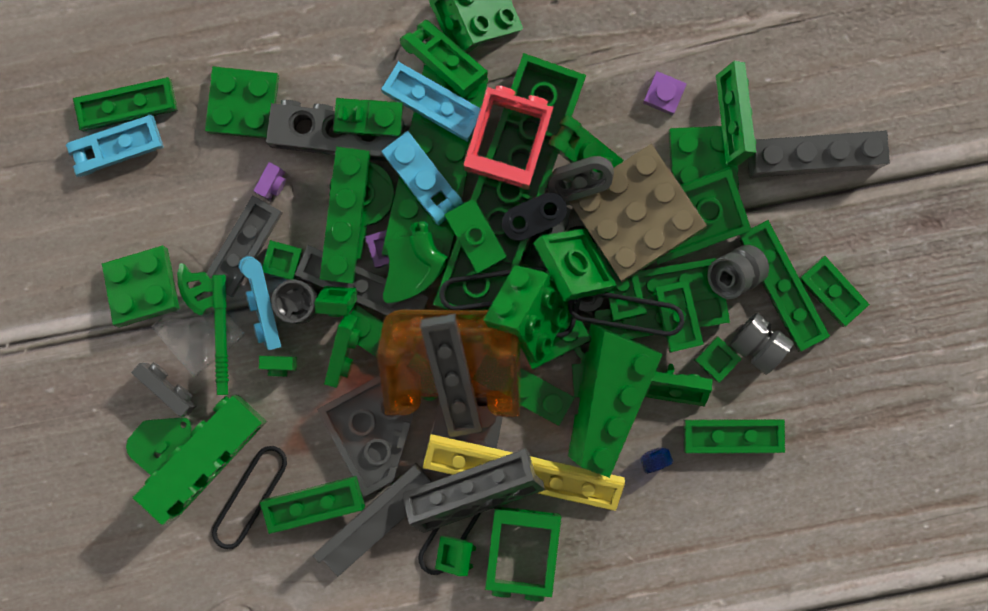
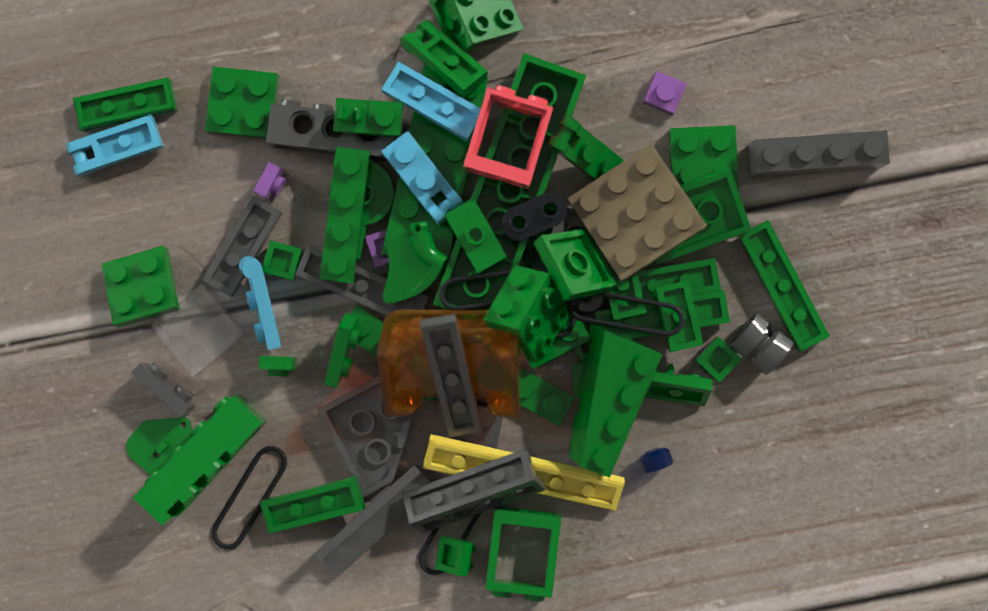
(218, 301): green piece -> none
(294, 301): dark grey wheel -> none
(335, 301): green plate -> none
(583, 178): dark grey plate -> none
(734, 436): green plate -> none
(736, 113): green plate -> none
(738, 271): dark grey wheel -> none
(834, 291): green plate -> none

